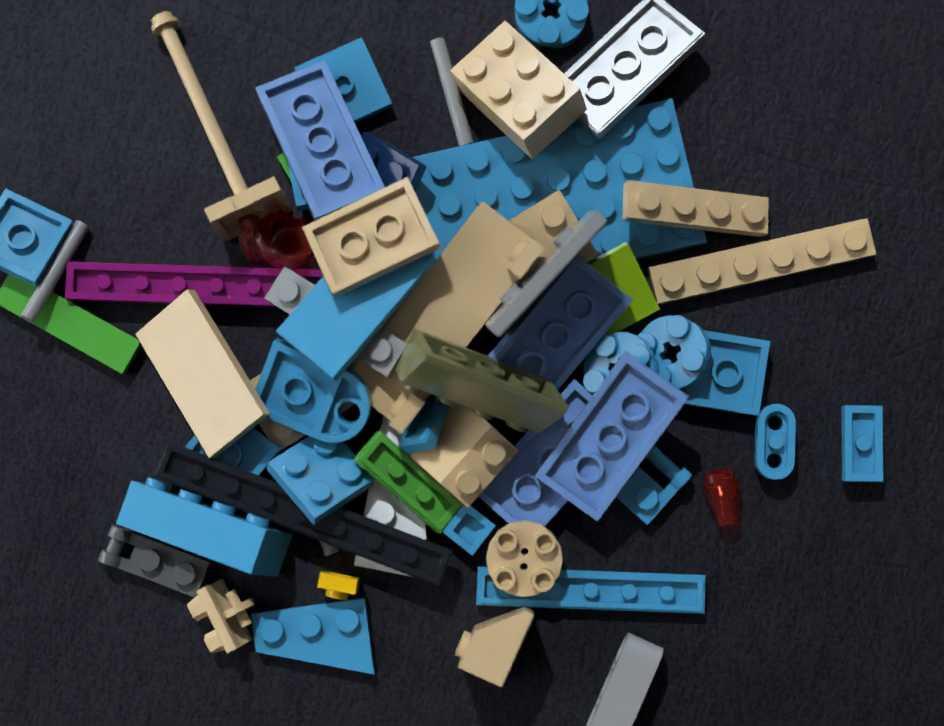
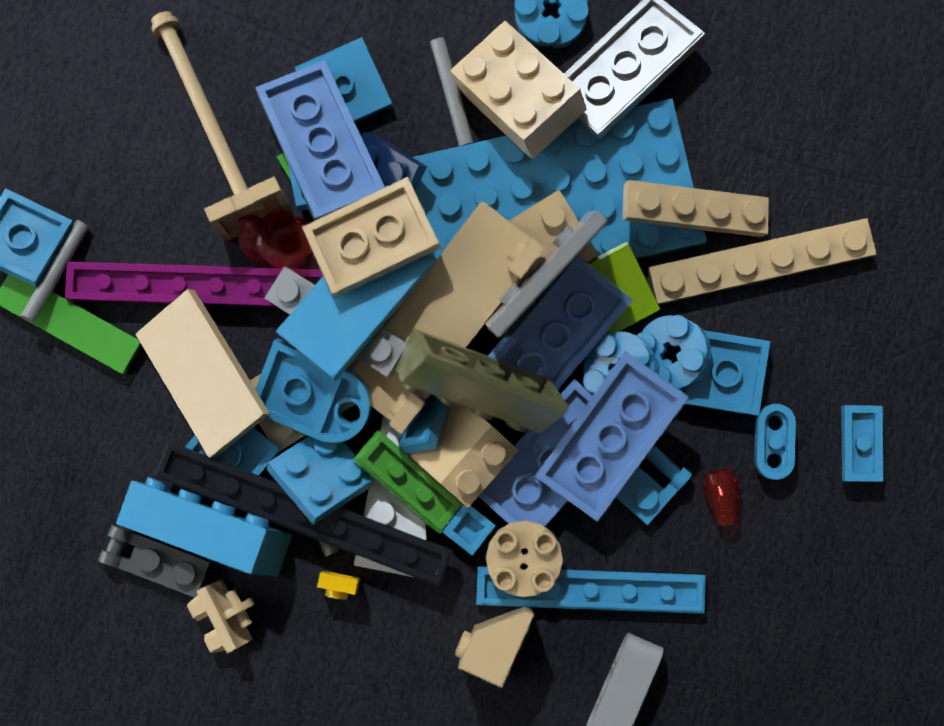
(318, 633): dark azure wing -> none

